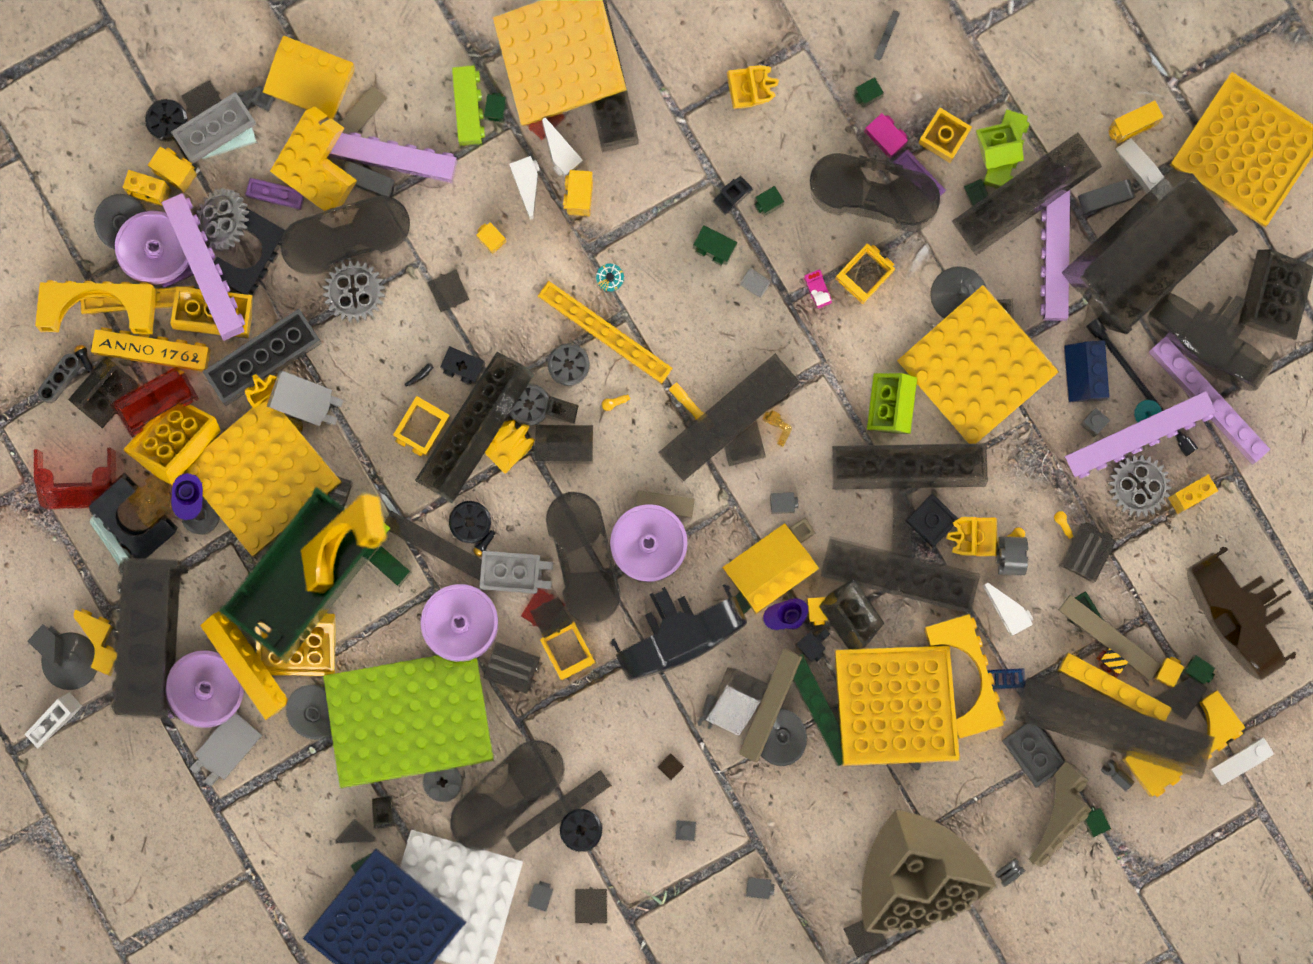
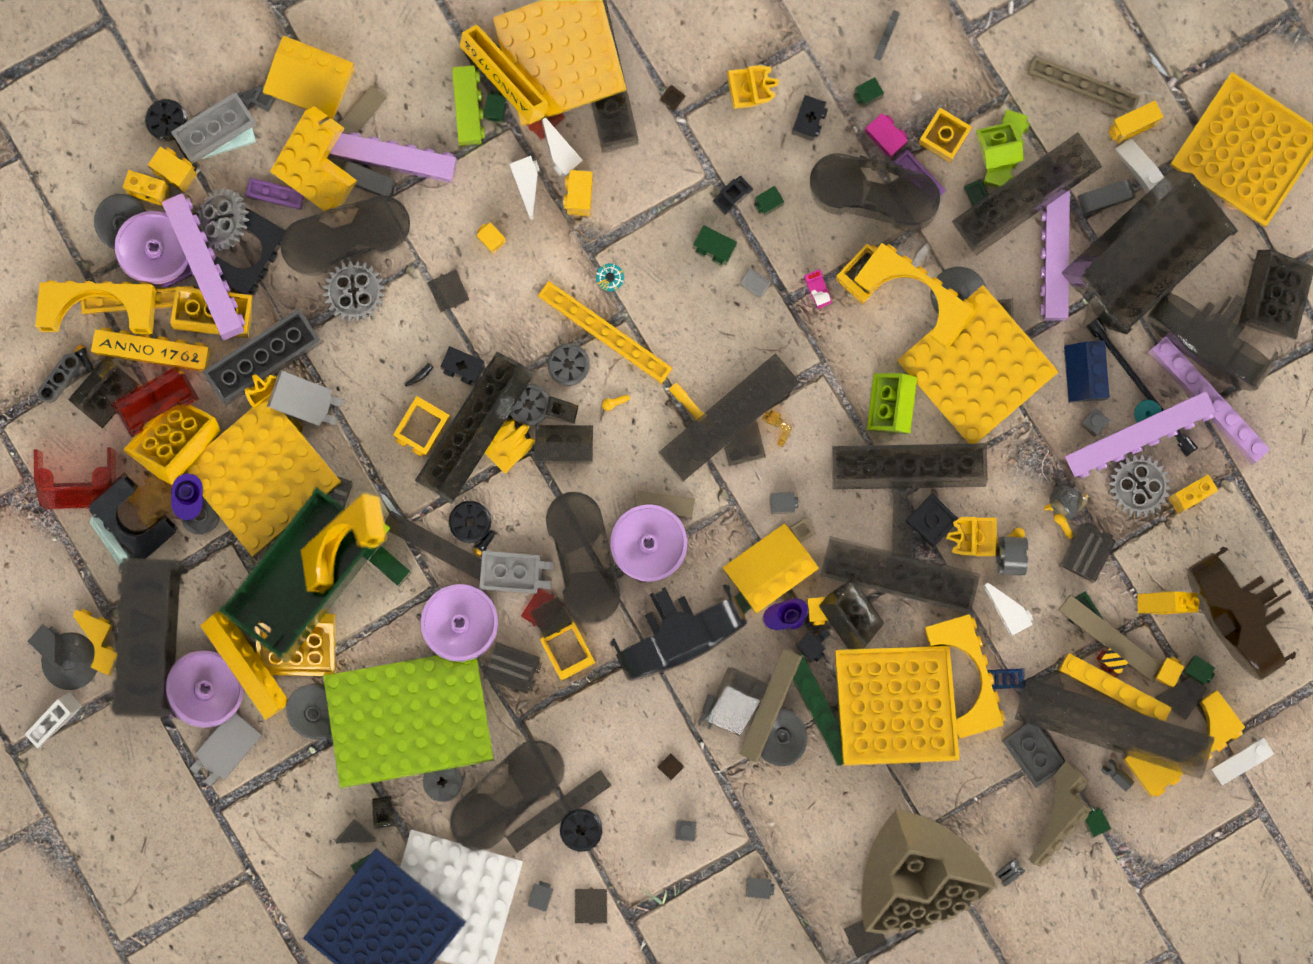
(201, 98): clear smoke piece -> none
(503, 74): none -> yellow brick
(672, 98): none -> dark brown plate
(809, 107): none -> black brick
(888, 265): none -> yellow arch
(1066, 501): none -> dark grey hair
(1083, 85): none -> dark tan tile
(1168, 603): none -> yellow window

